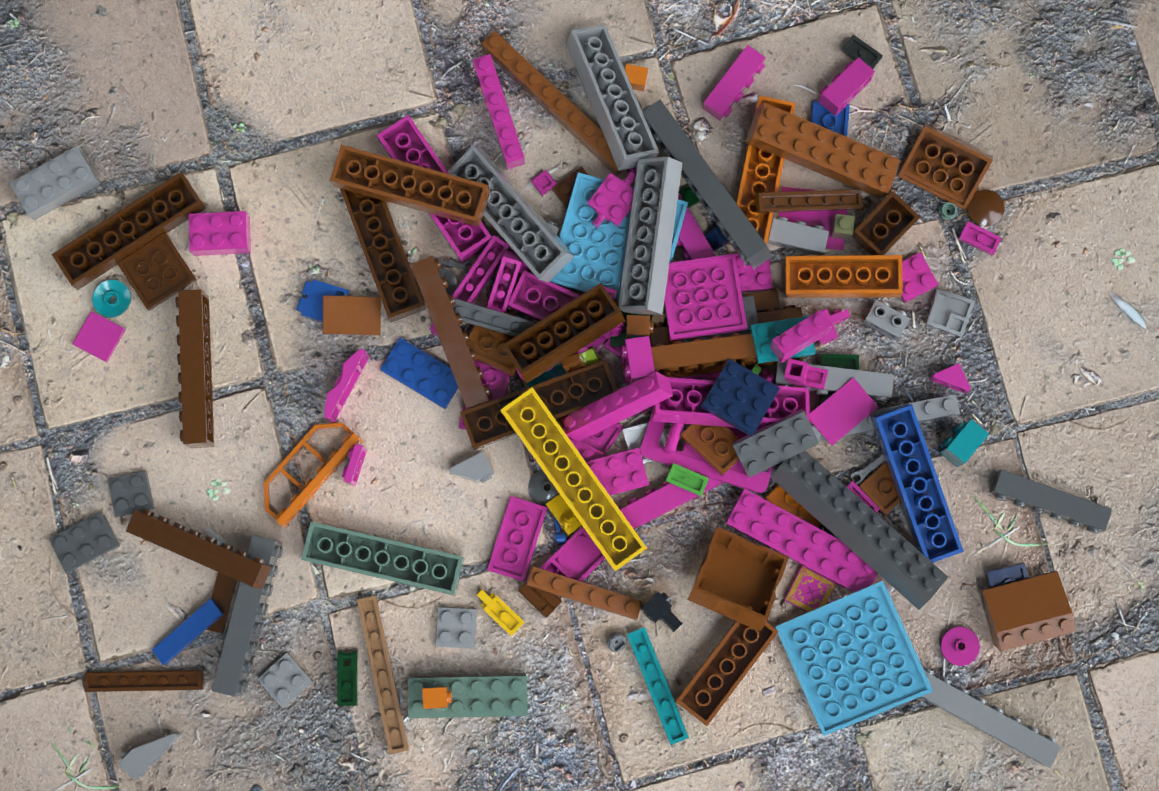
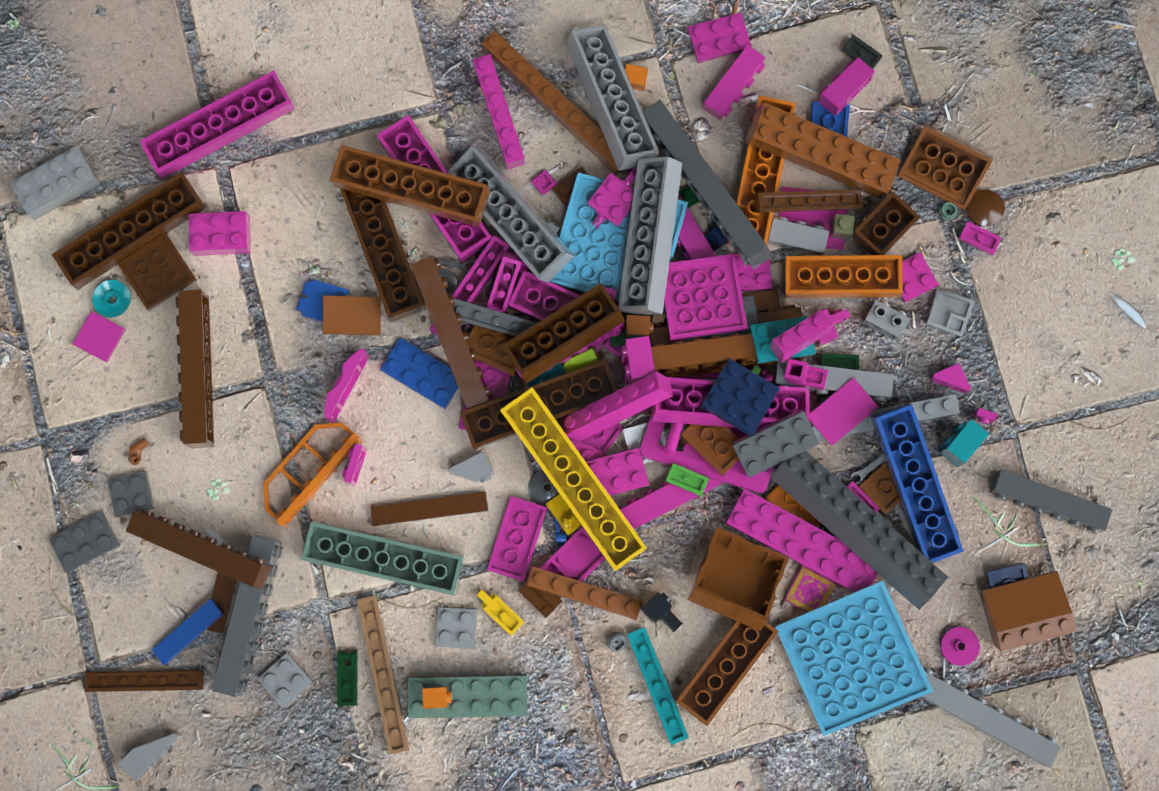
(136, 450): none -> dark orange arm
(217, 125): none -> dark pink brick
(429, 509): none -> reddish brown tile
(574, 363): dark orange plate -> none
(719, 37): none -> dark pink plate
(984, 416): none -> dark pink plate

